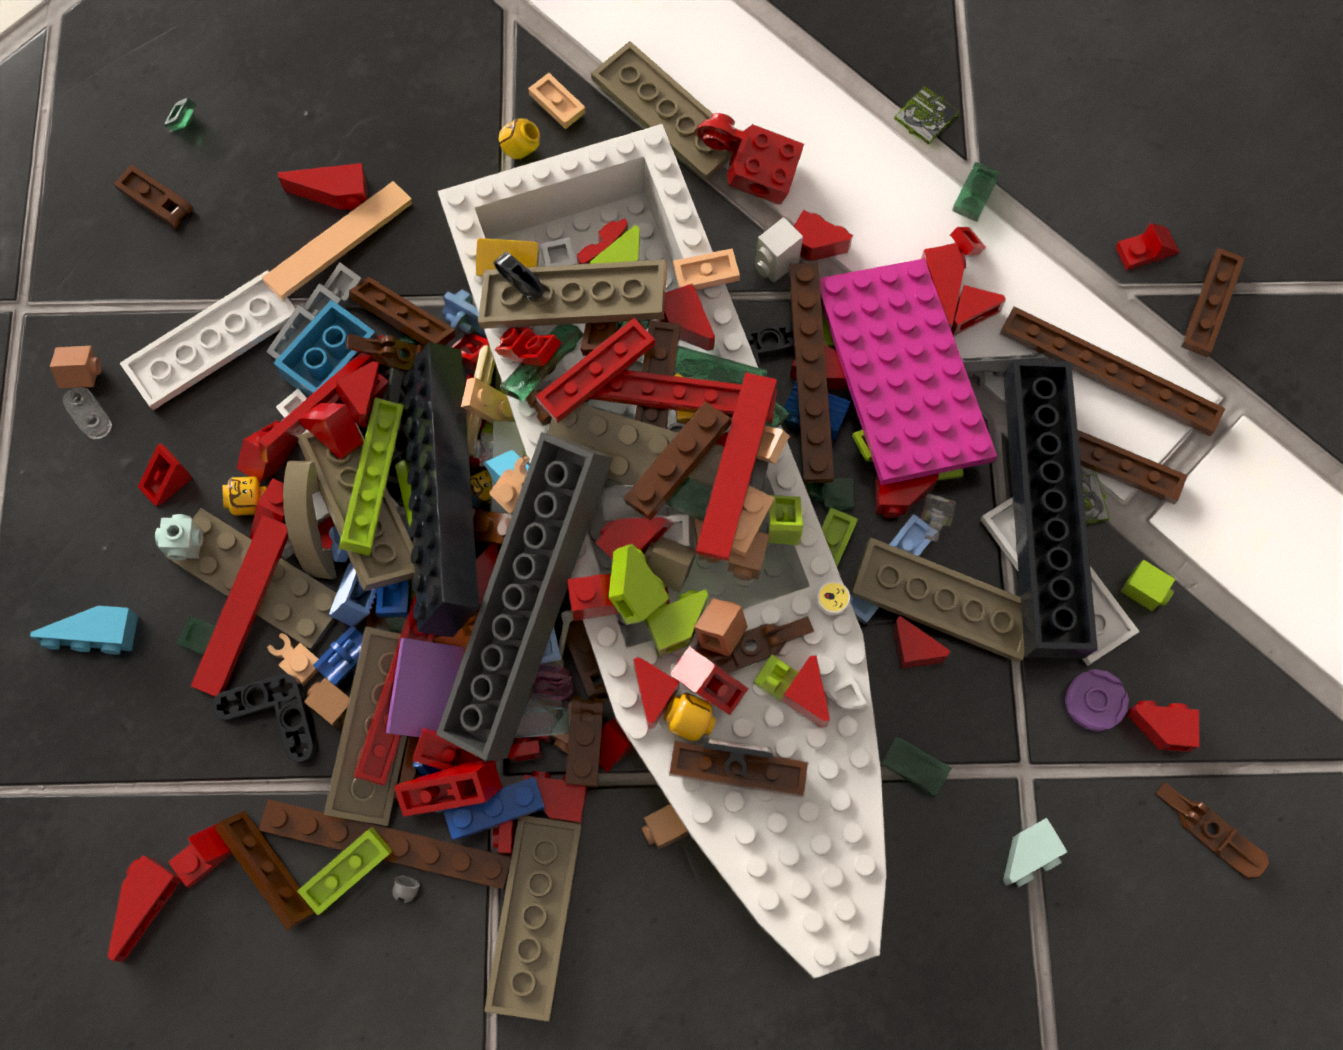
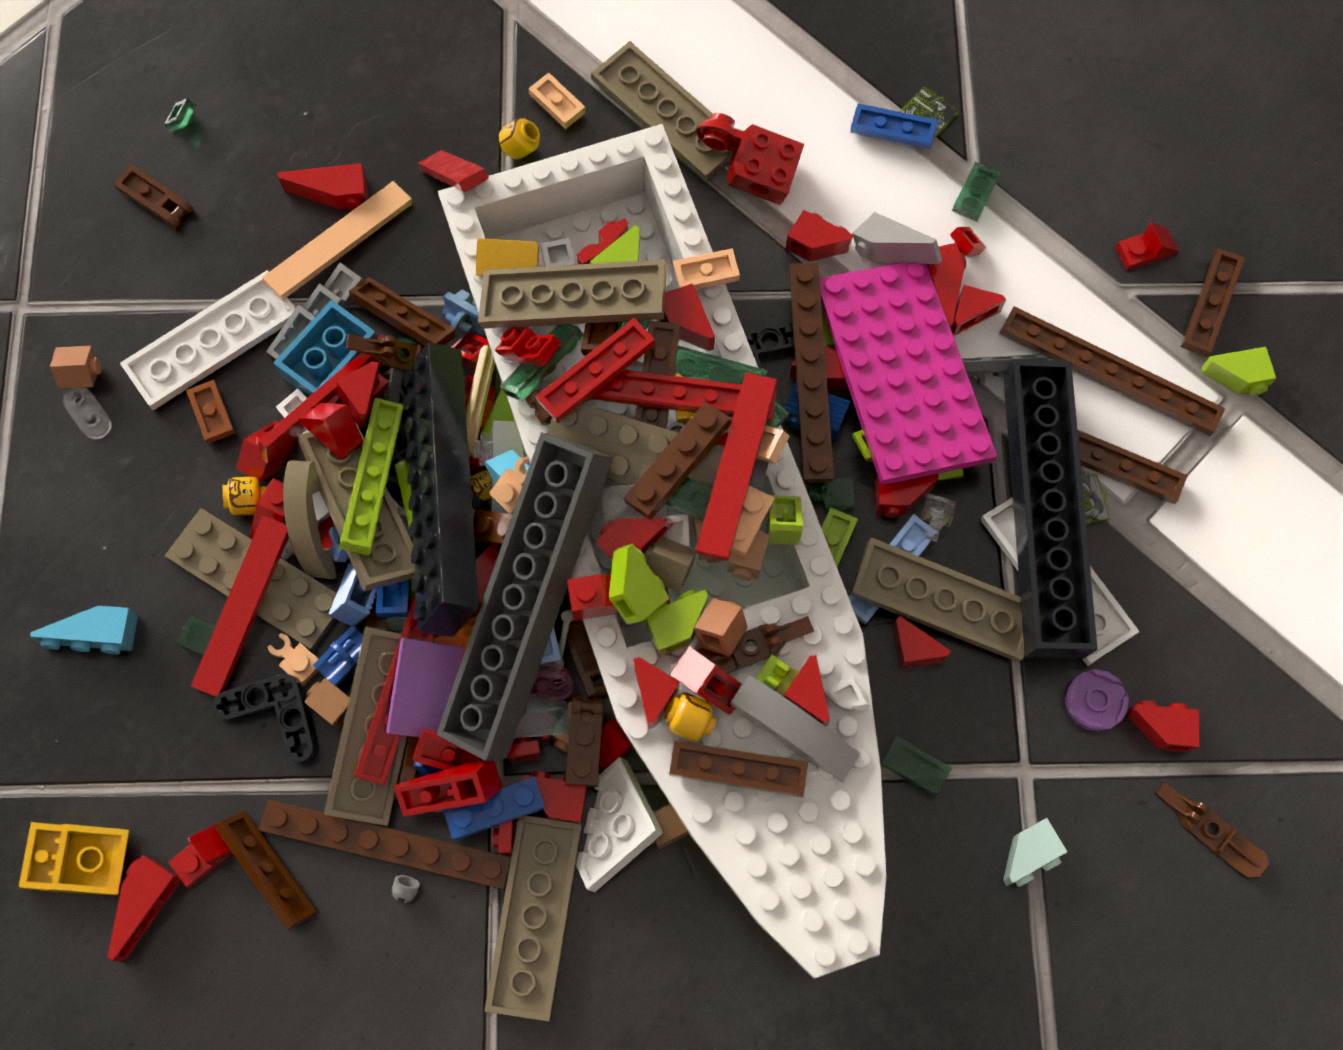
(74, 859): none -> yellow slope
(163, 476): red slope -> none
(179, 537): light aqua brick -> none
(210, 411): none -> dark orange plate
(344, 871): lime plate -> none
(453, 170): none -> red tile
(486, 401): light nougat plate -> none
(519, 276): black piece -> none
(616, 826): none -> white plate
(737, 751): black piece -> none
(777, 250): white brick -> none
(795, 728): none -> light grey slope
(833, 598): light yellow tile -> none
(893, 242): none -> light grey slope
(894, 126): none -> blue plate
(1149, 586): lime brick -> none
(1242, 370): none -> lime slope

